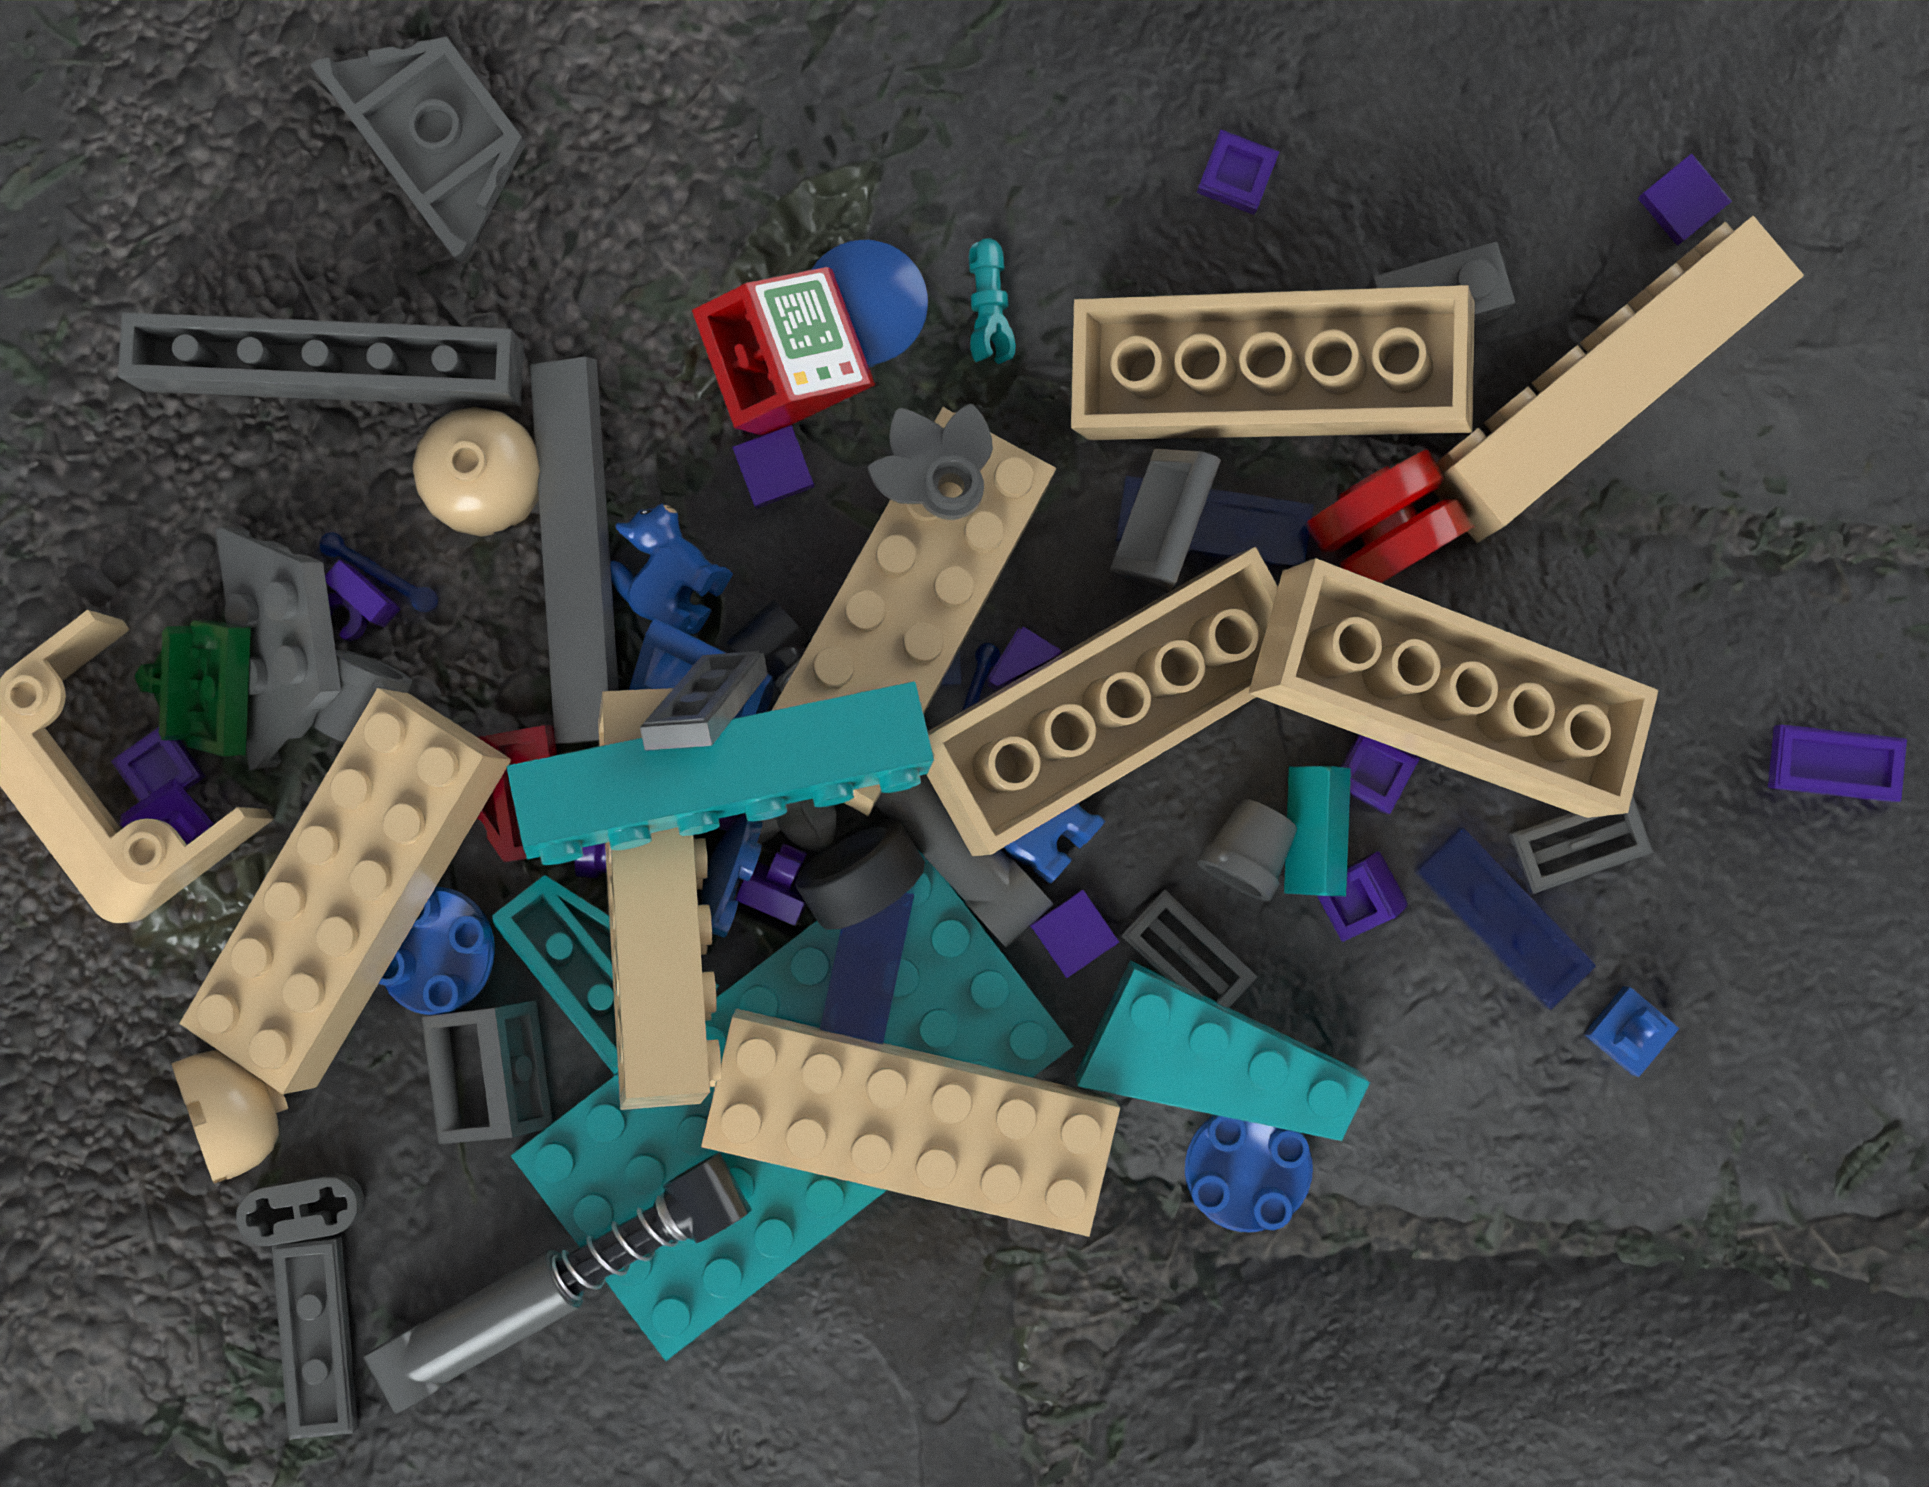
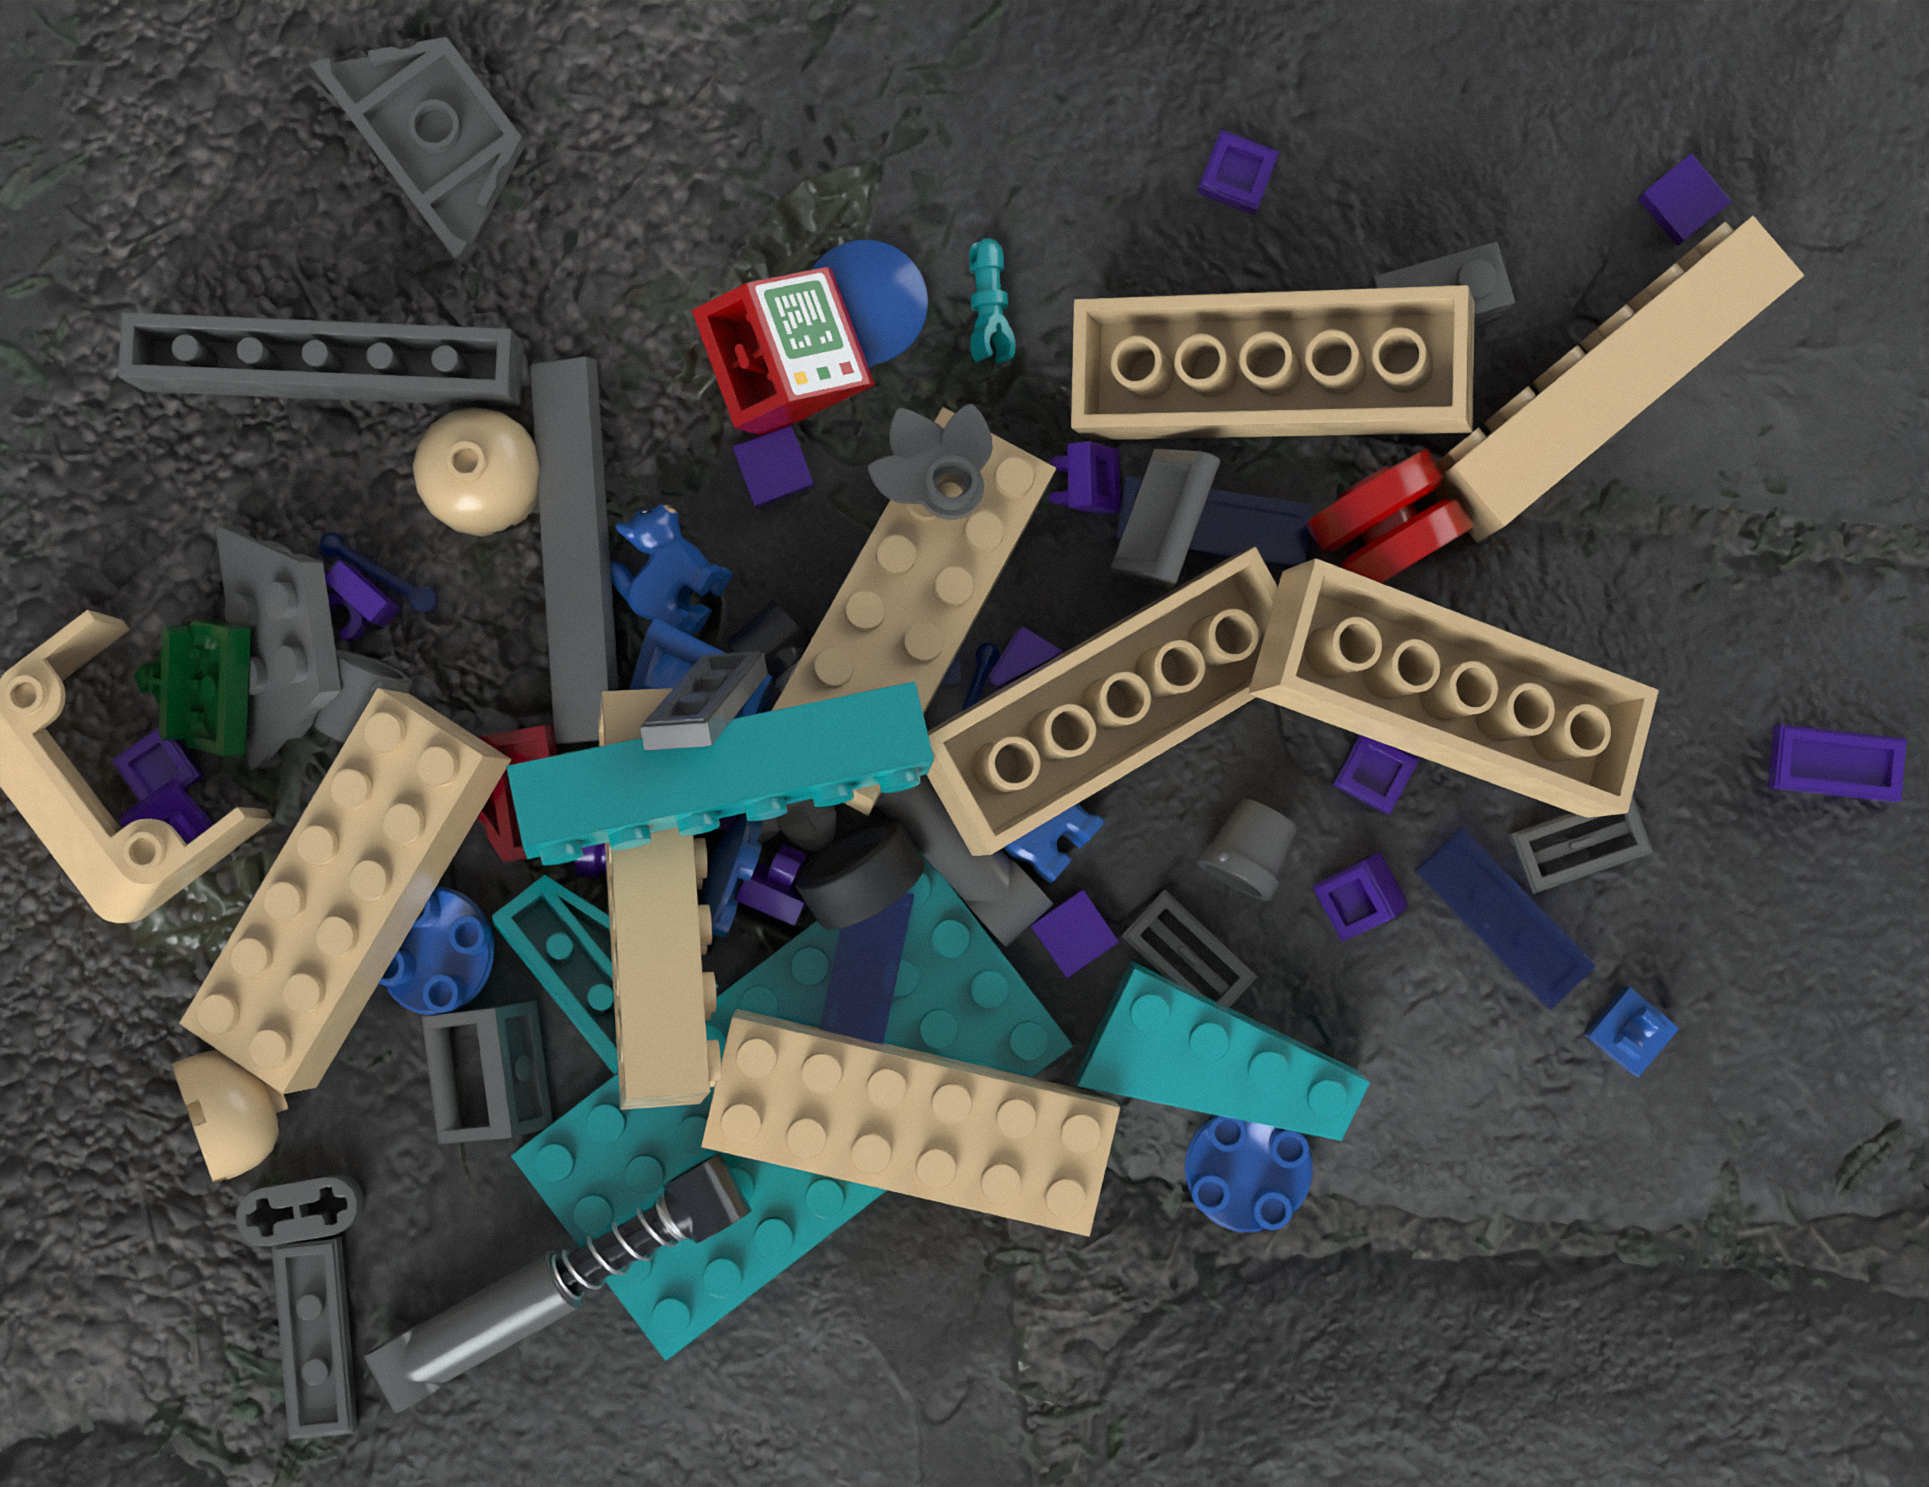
(1091, 478): none -> dark purple tile
(1320, 811): teal slope -> none

